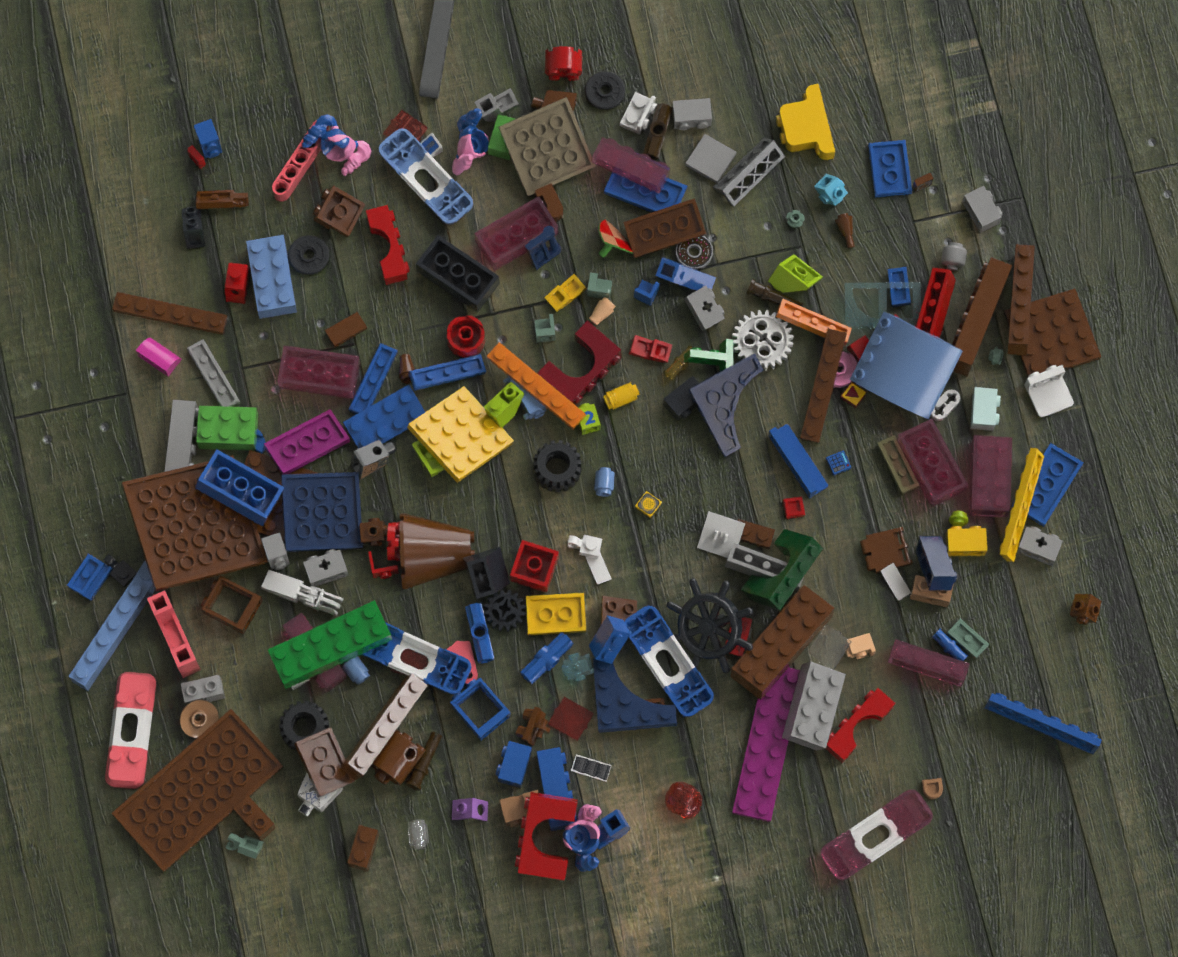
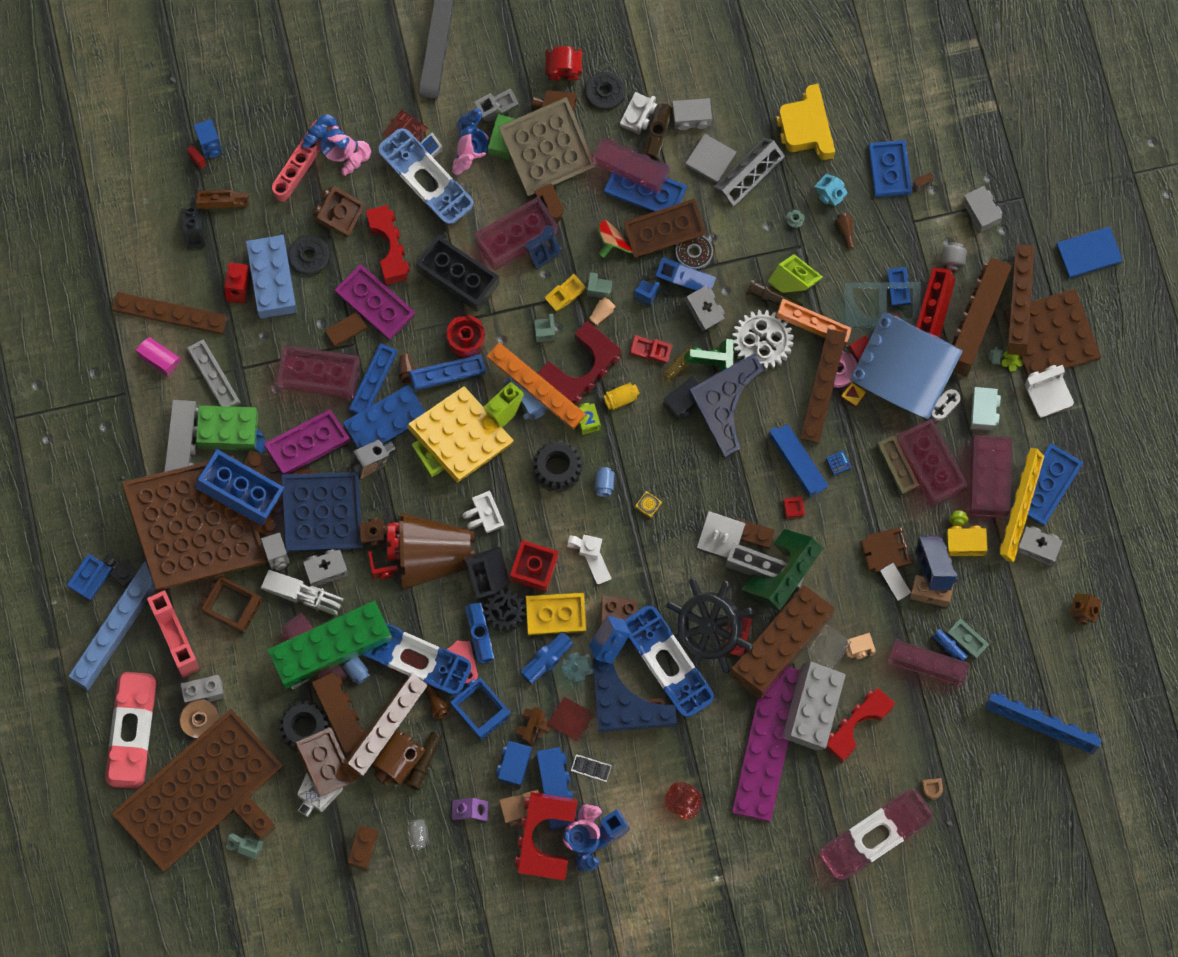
(338, 710): none -> reddish brown brick
(375, 302): none -> magenta plate
(438, 706): none -> reddish brown cone
(487, 512): none -> white hinge
(1012, 361): none -> lime plant
(1089, 252): none -> blue tile

